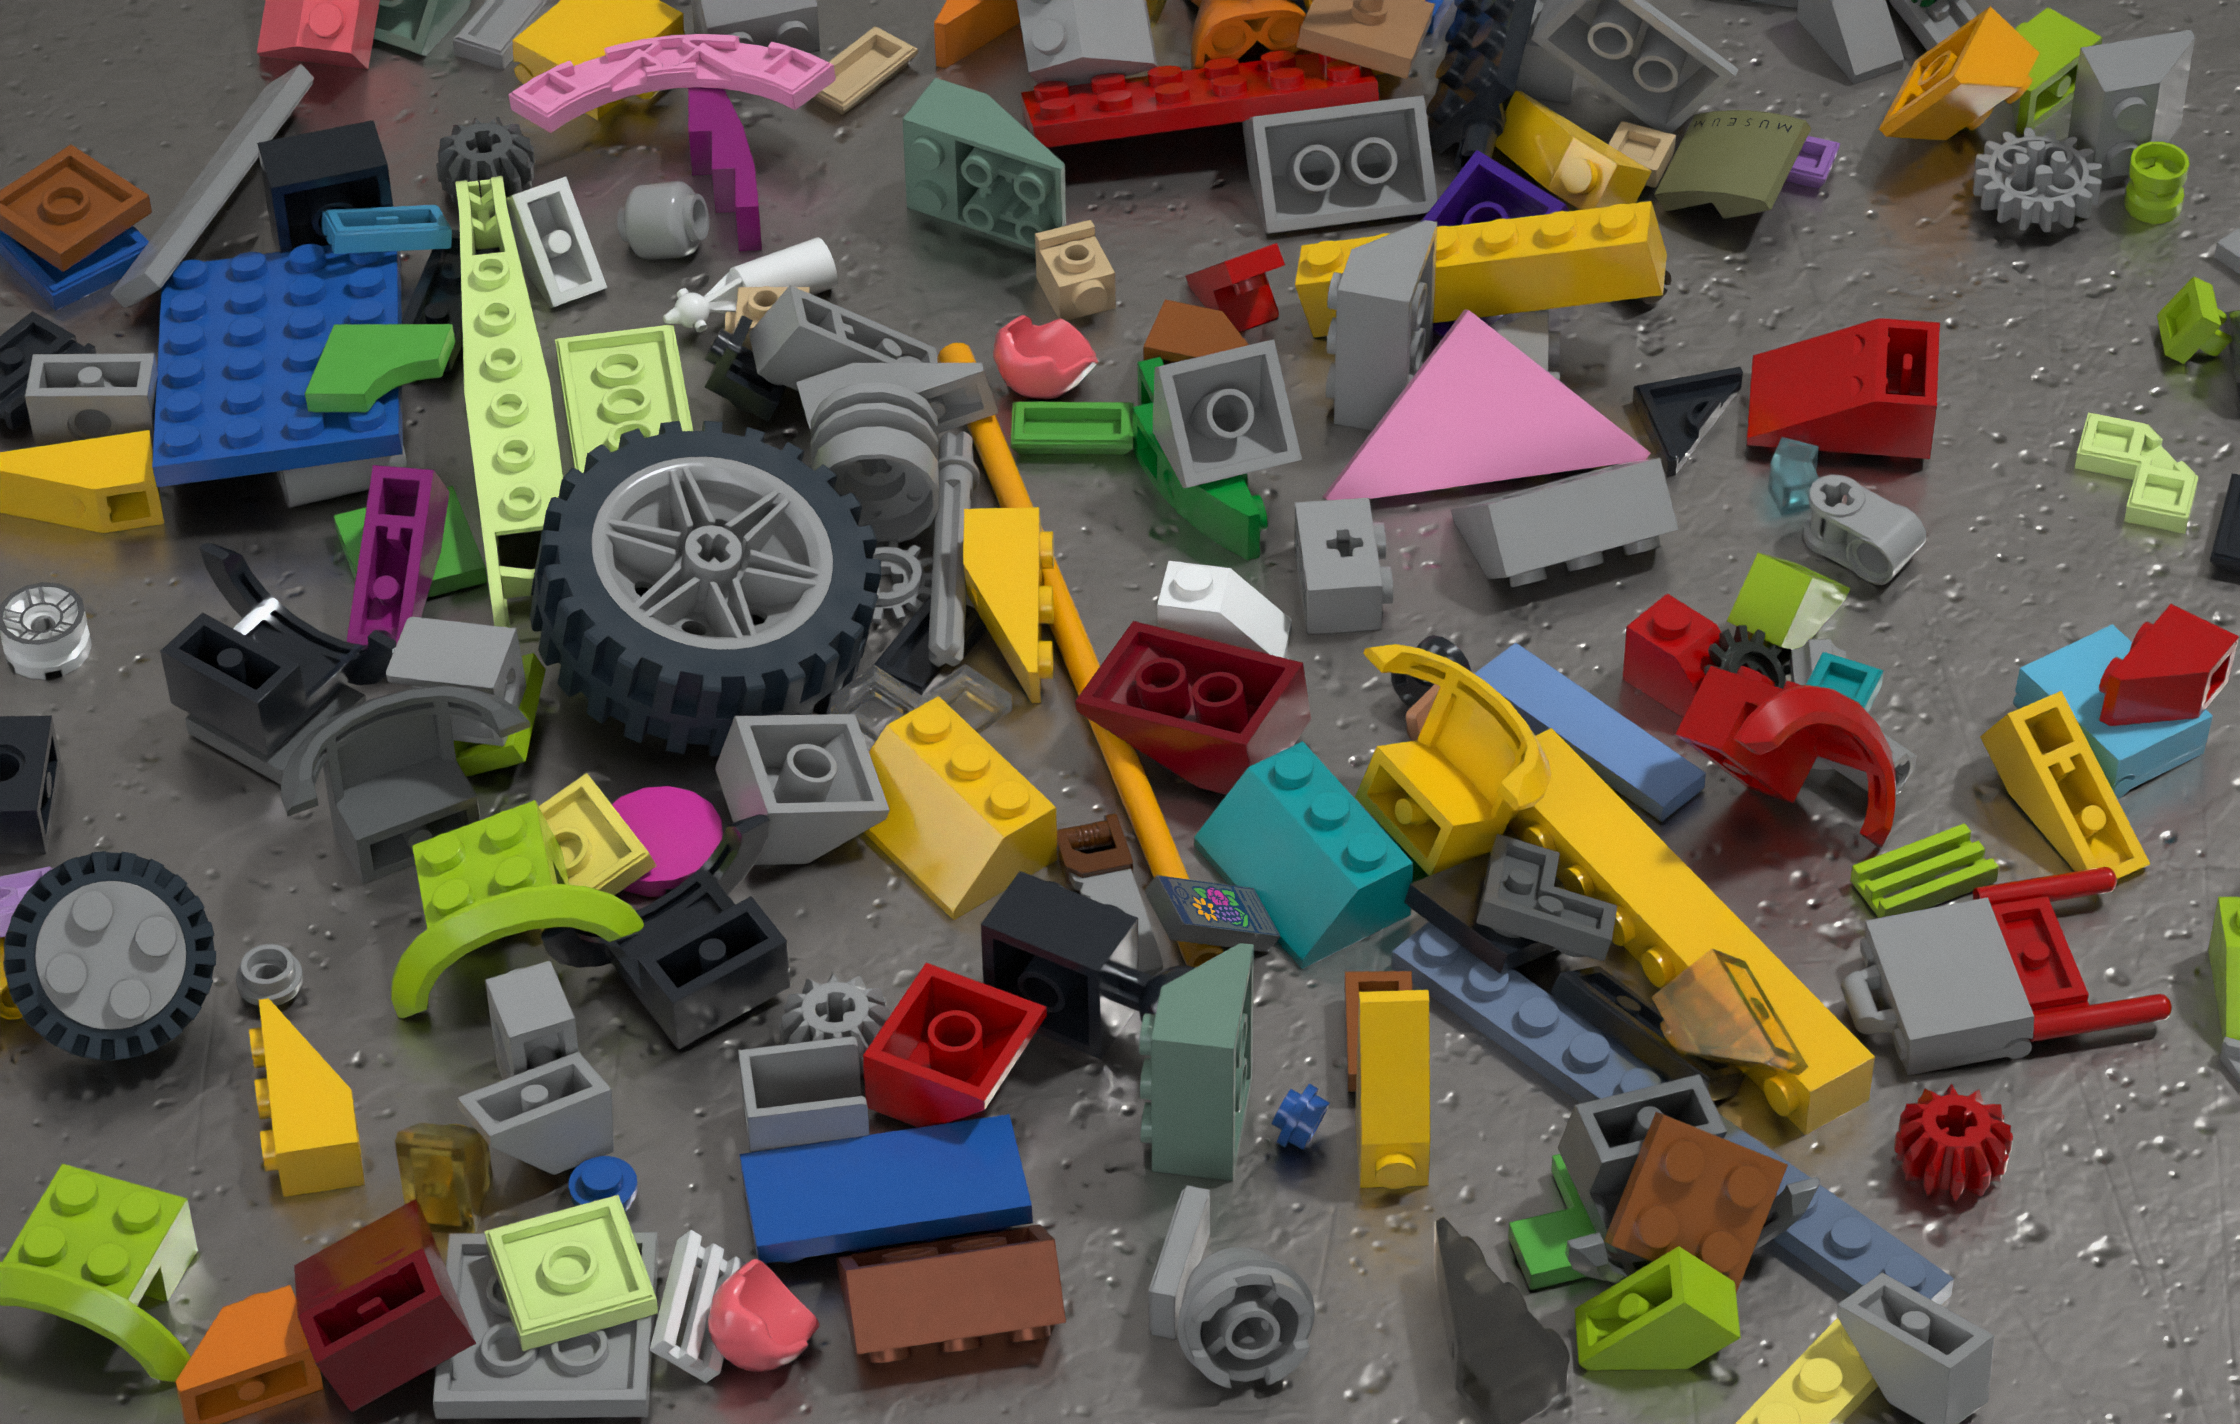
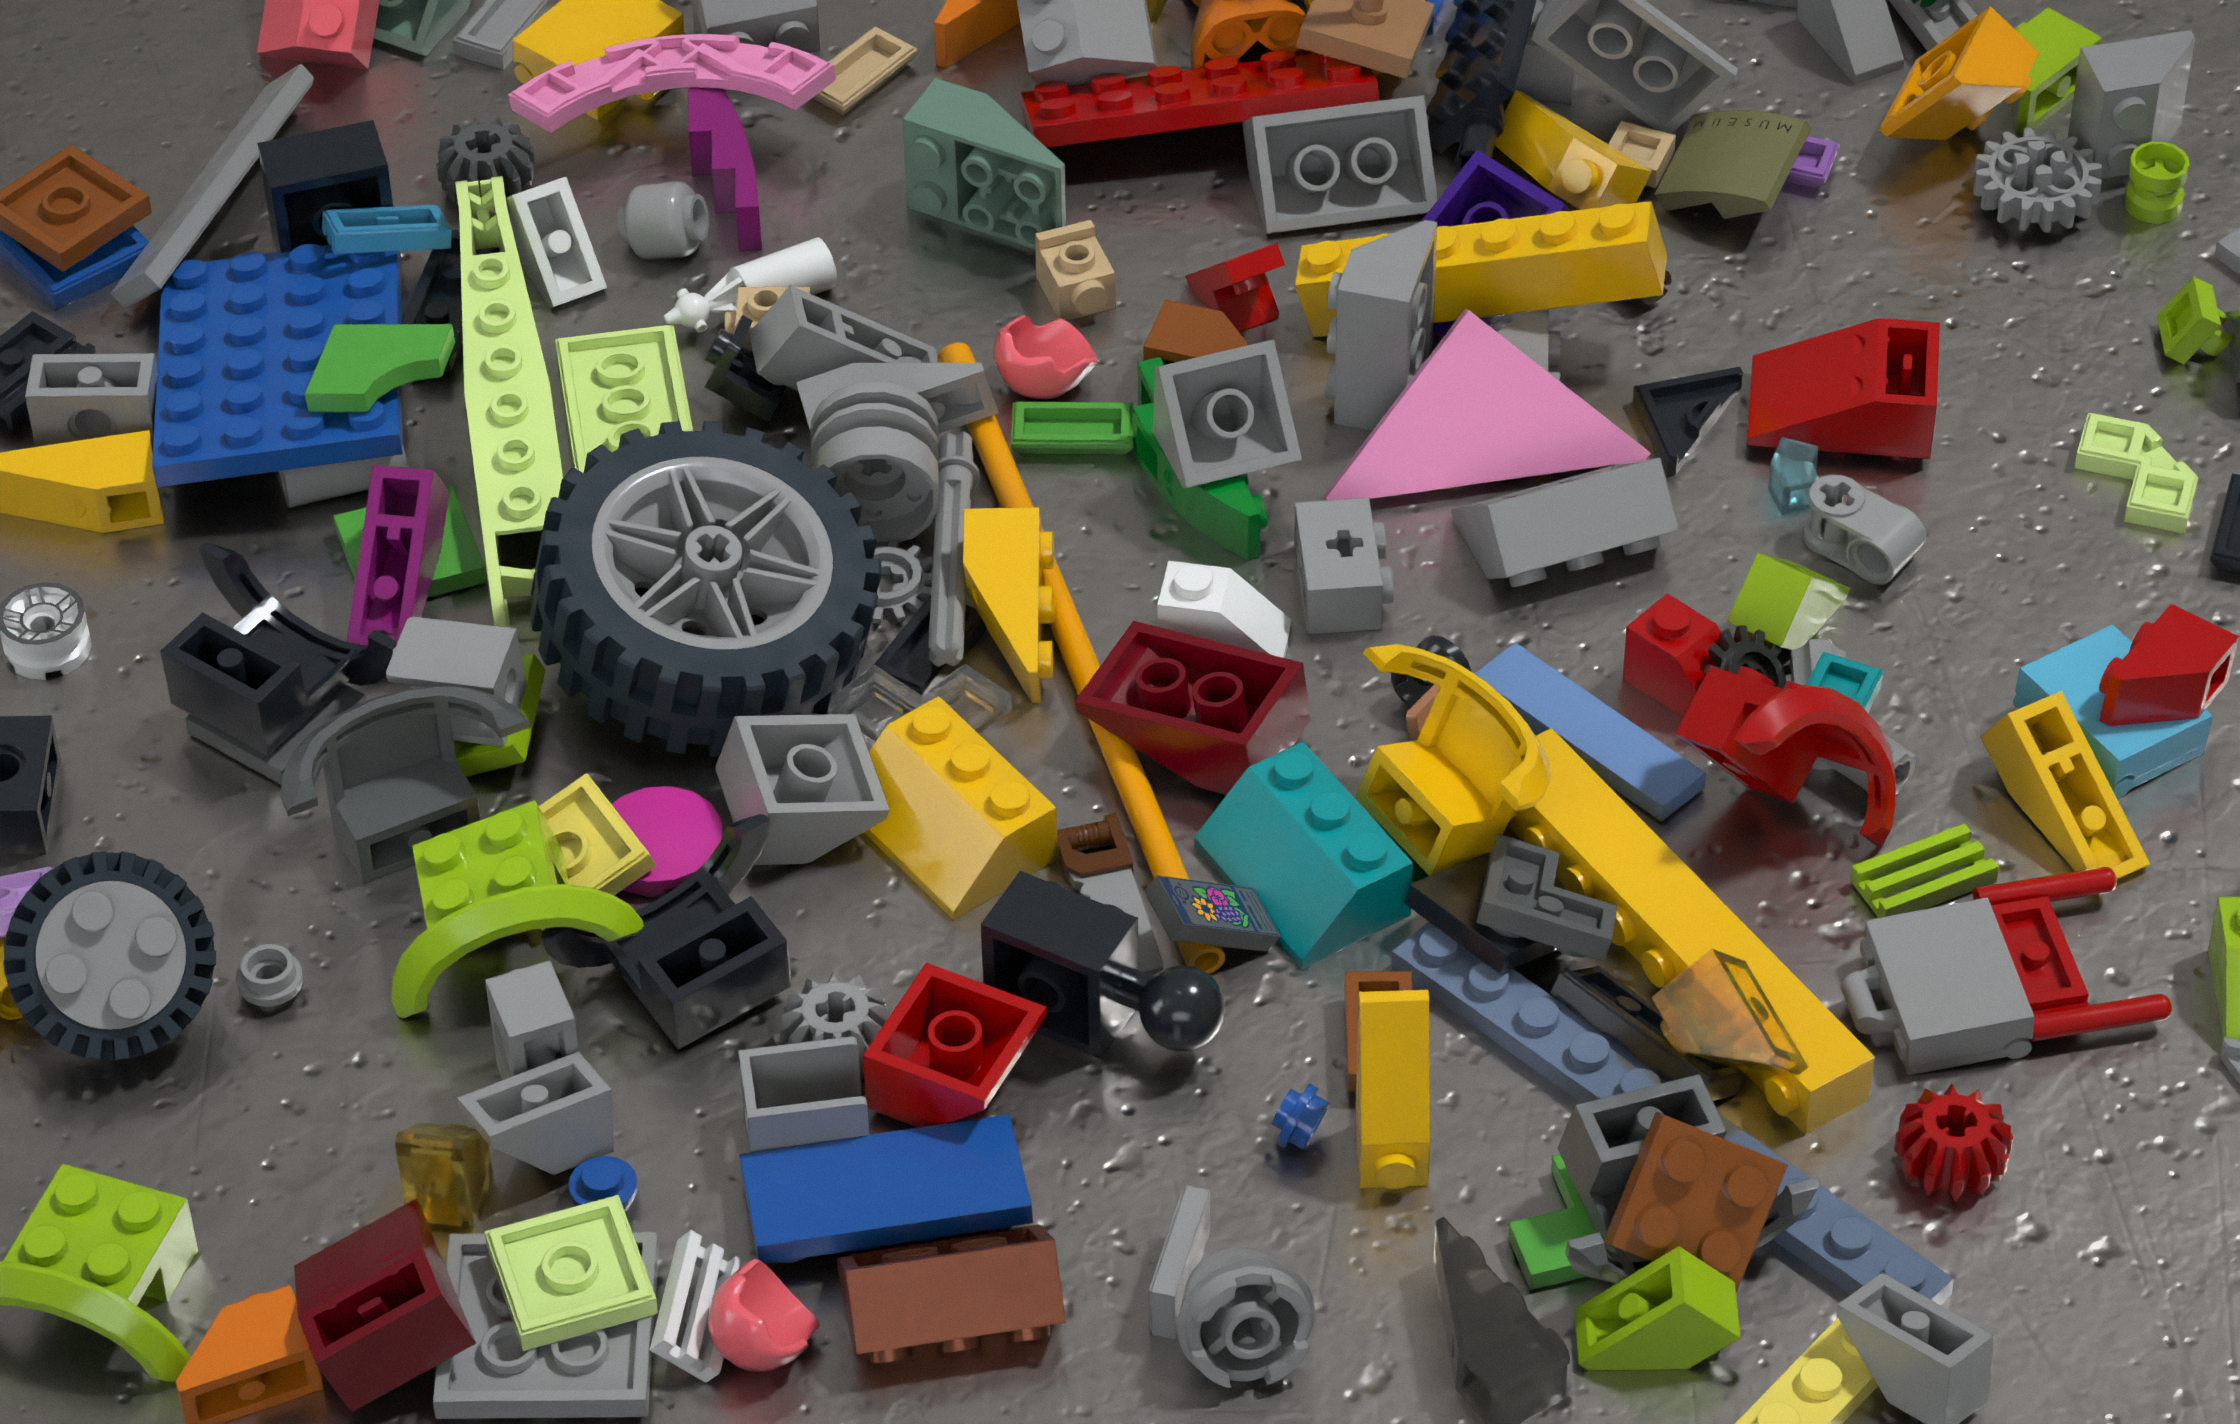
(310, 1111): yellow slope -> none
(1199, 1067): sand green slope -> none

